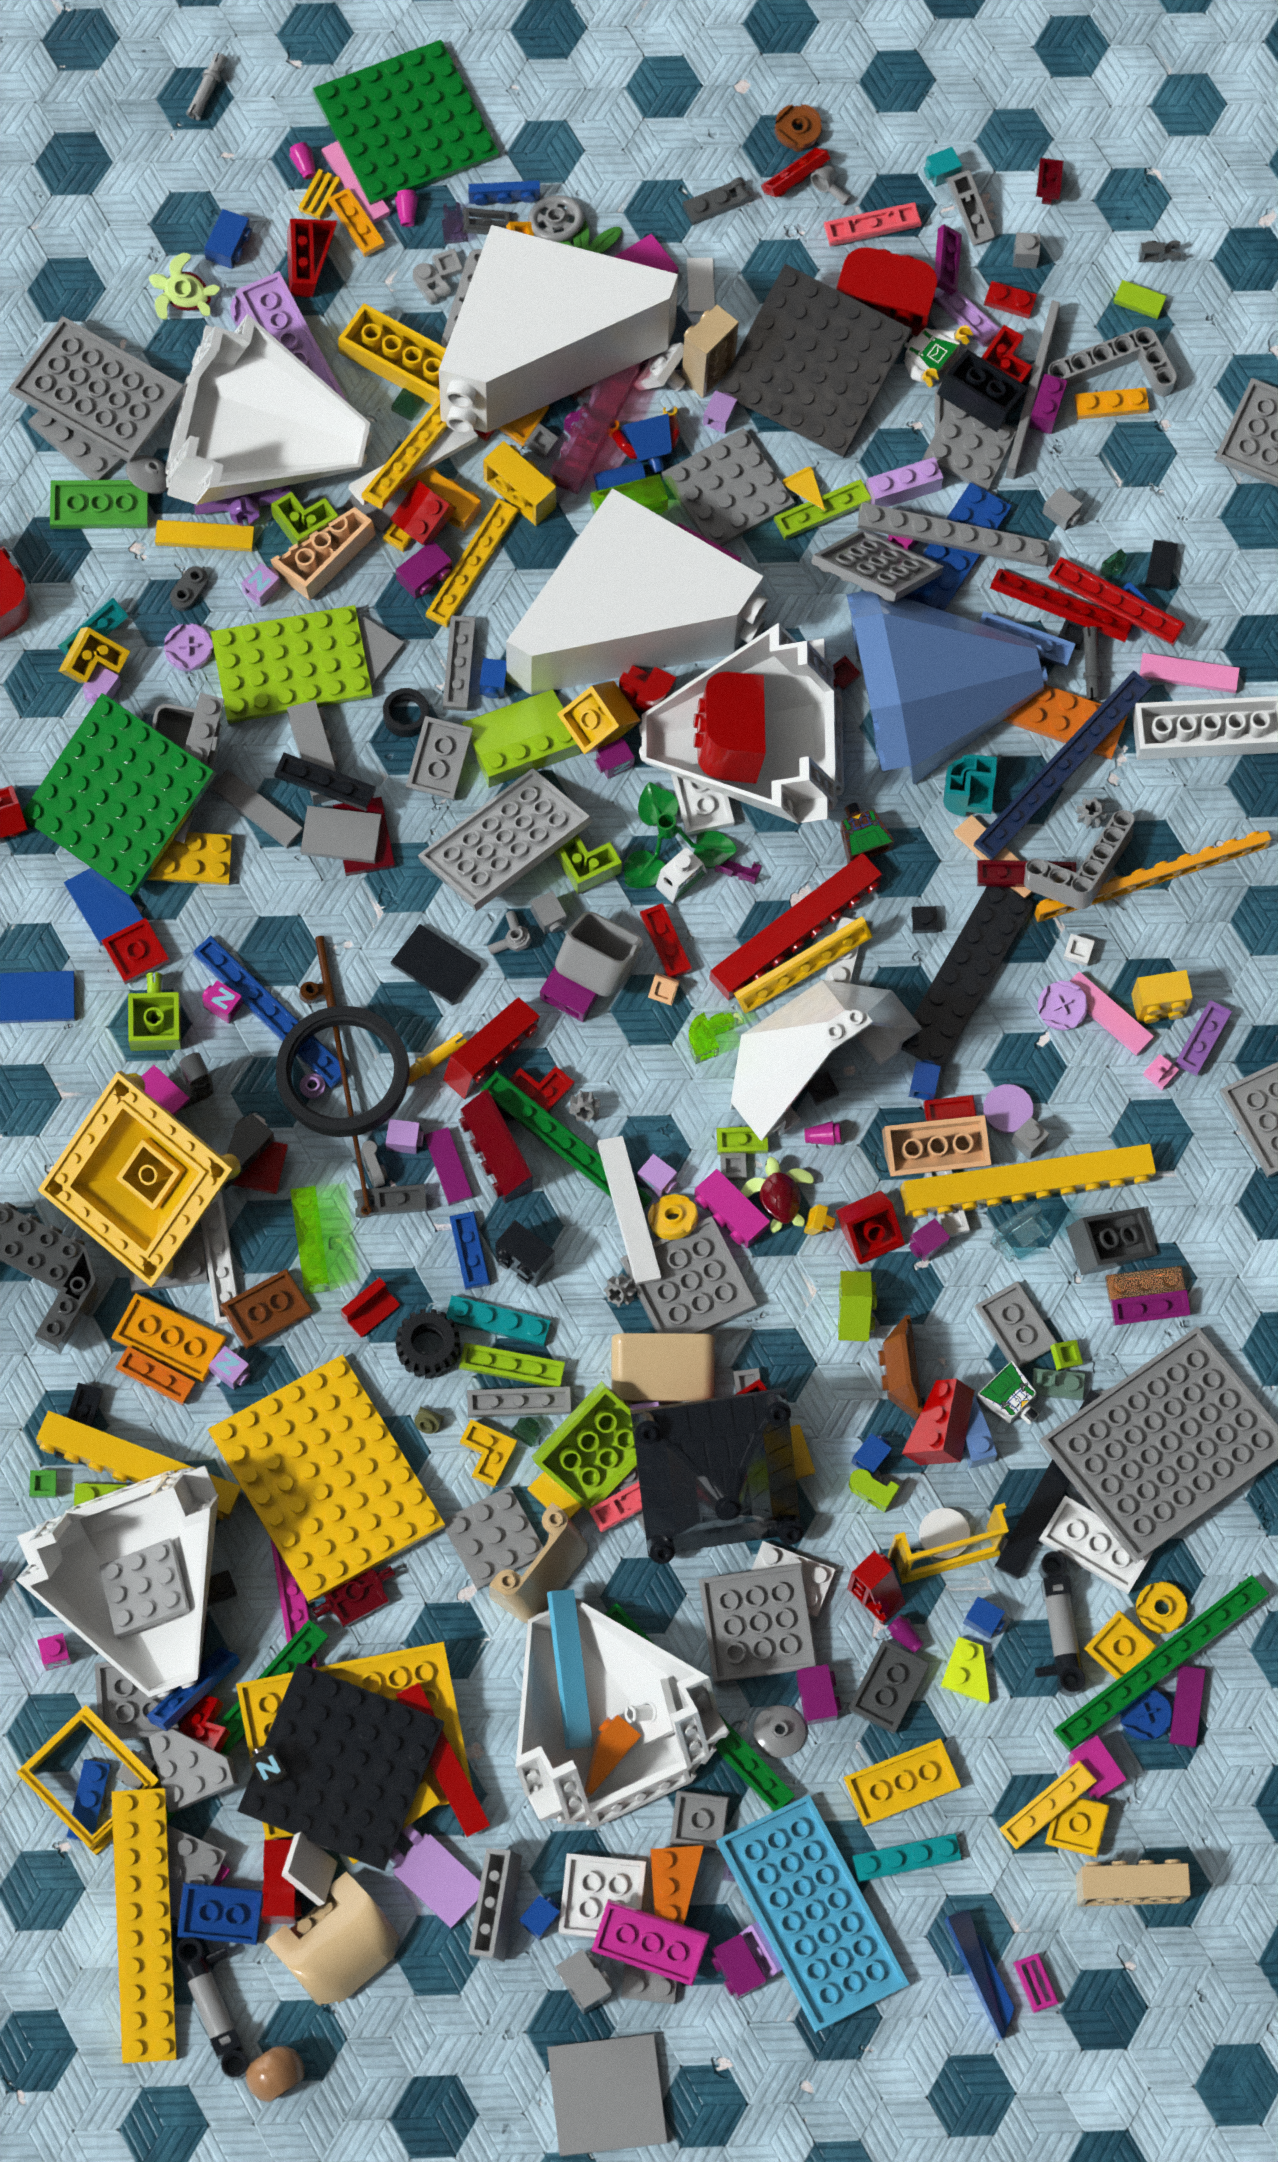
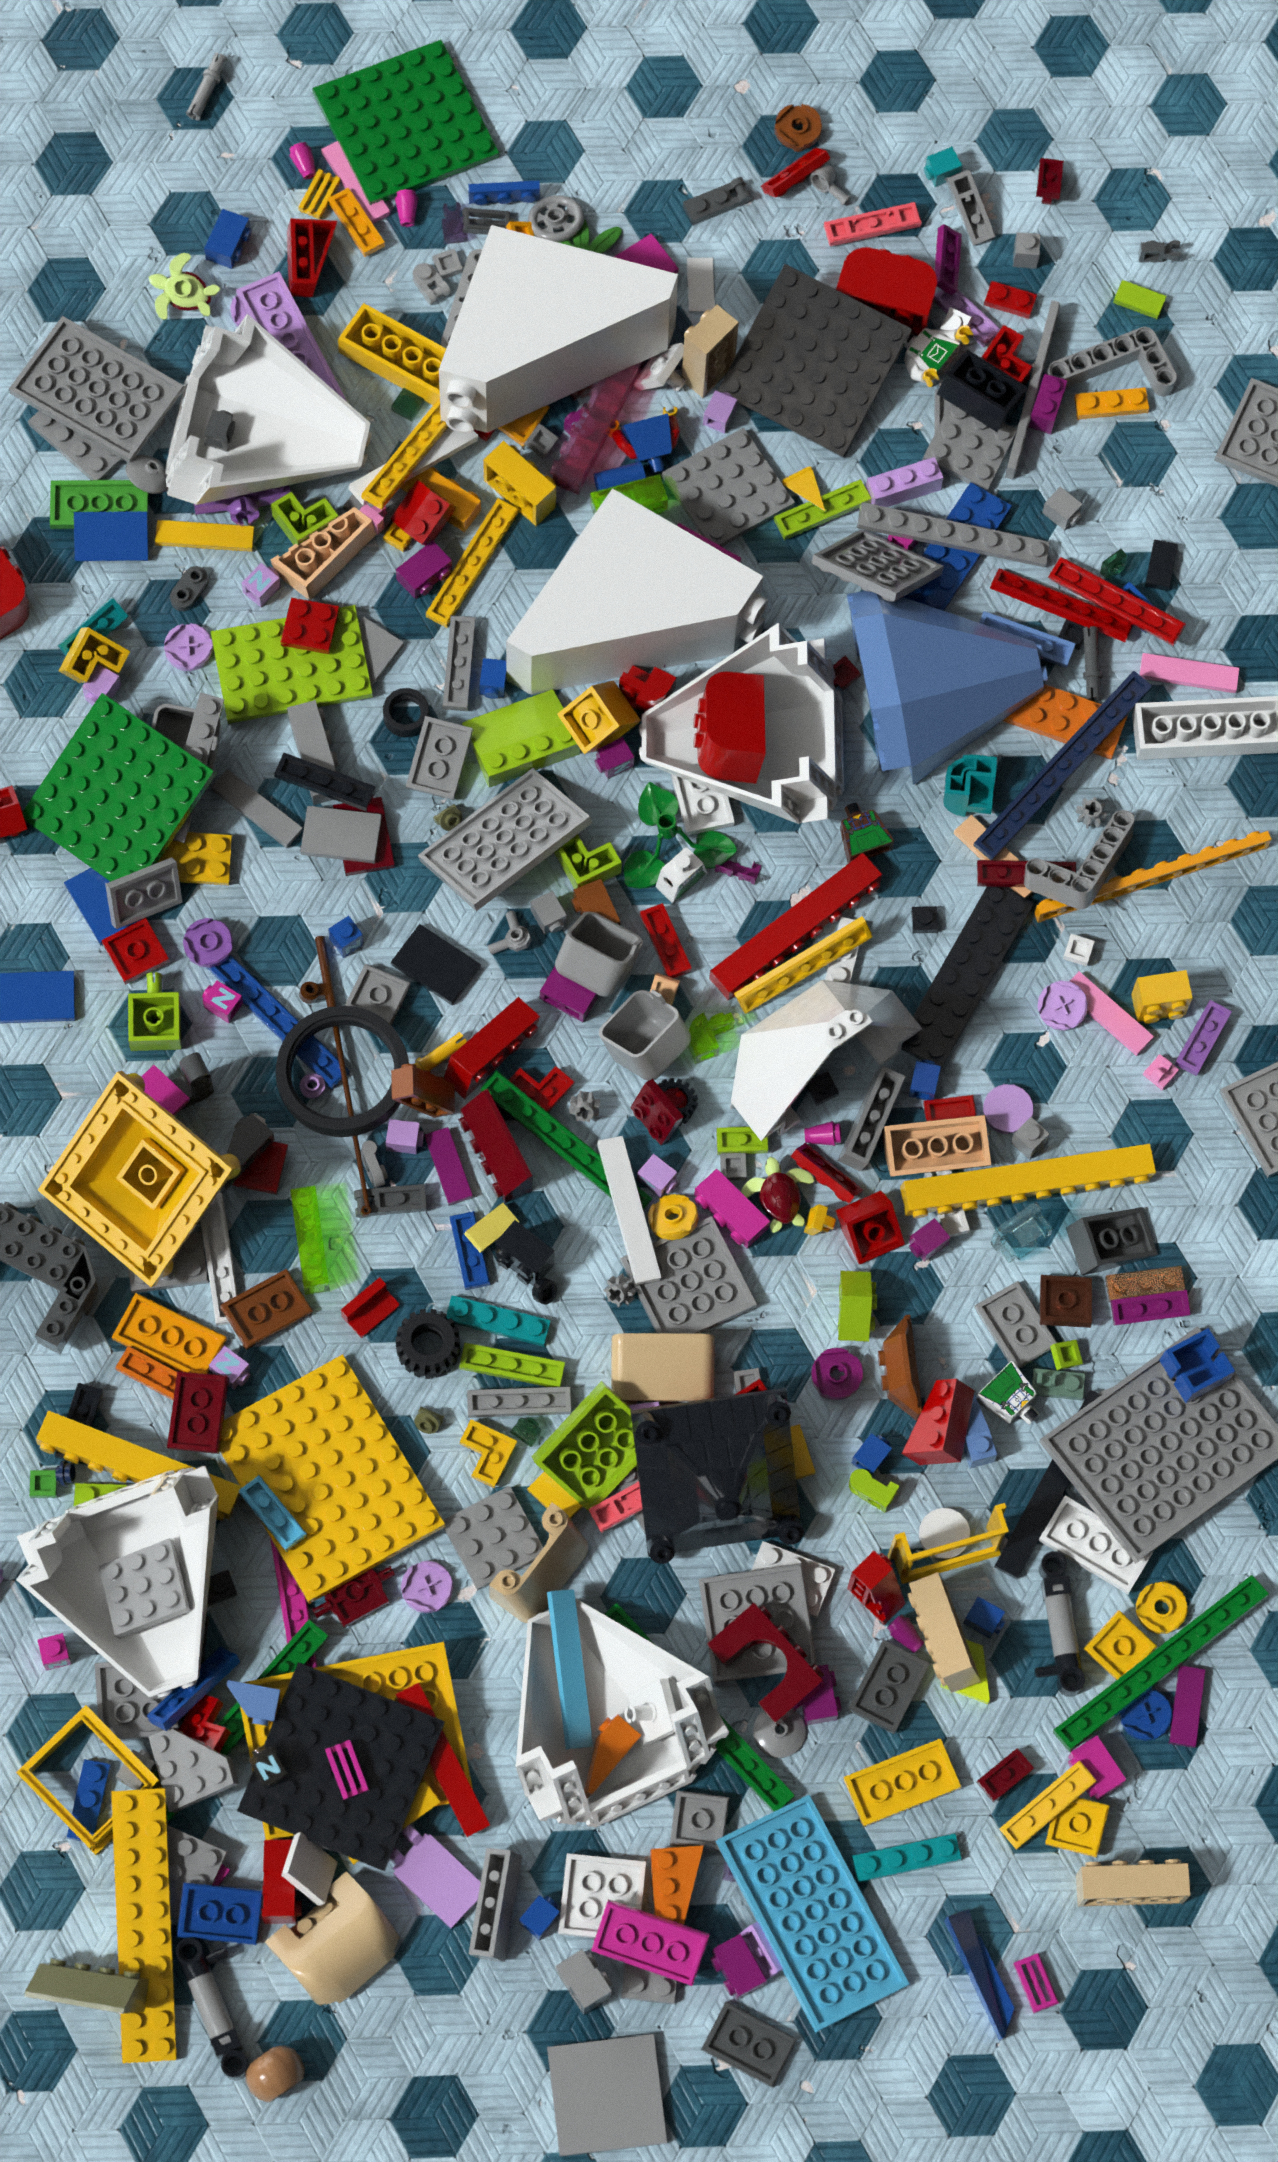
(65, 1473): none -> dark blue plate
(89, 1987): none -> olive slope
(111, 536): none -> blue tile
(143, 893): none -> light grey plate
(198, 1412): none -> dark red tile
(208, 942): none -> medium lavender tile
(219, 430): none -> dark grey window
(256, 1701): none -> medium blue slope
(272, 1513): none -> medium azure tile
(310, 625): none -> red plate
(329, 1751): none -> dark pink tile
(346, 936): none -> blue brick
(376, 515): none -> bright pink tile
(378, 993): none -> light grey plate
(423, 1091): none -> dark orange brick
(427, 1587): none -> lavender tile
(448, 818): none -> olive plate
(490, 1227): none -> light yellow tile
(544, 1291): none -> black tile
(594, 898): none -> dark orange slope
(645, 1034): none -> light grey piece
(664, 1107): none -> dark red plate
(748, 2044): none -> dark grey tile
(755, 1628): none -> dark red arch
(826, 1173): none -> red plate
(846, 1363): none -> magenta plate
(871, 1118): none -> light grey brick
(943, 1633): none -> tan brick
(955, 319): none -> white plate
(1005, 1775): none -> dark red plate
(1065, 1301): none -> copper plate
(1193, 1367): none -> blue piece

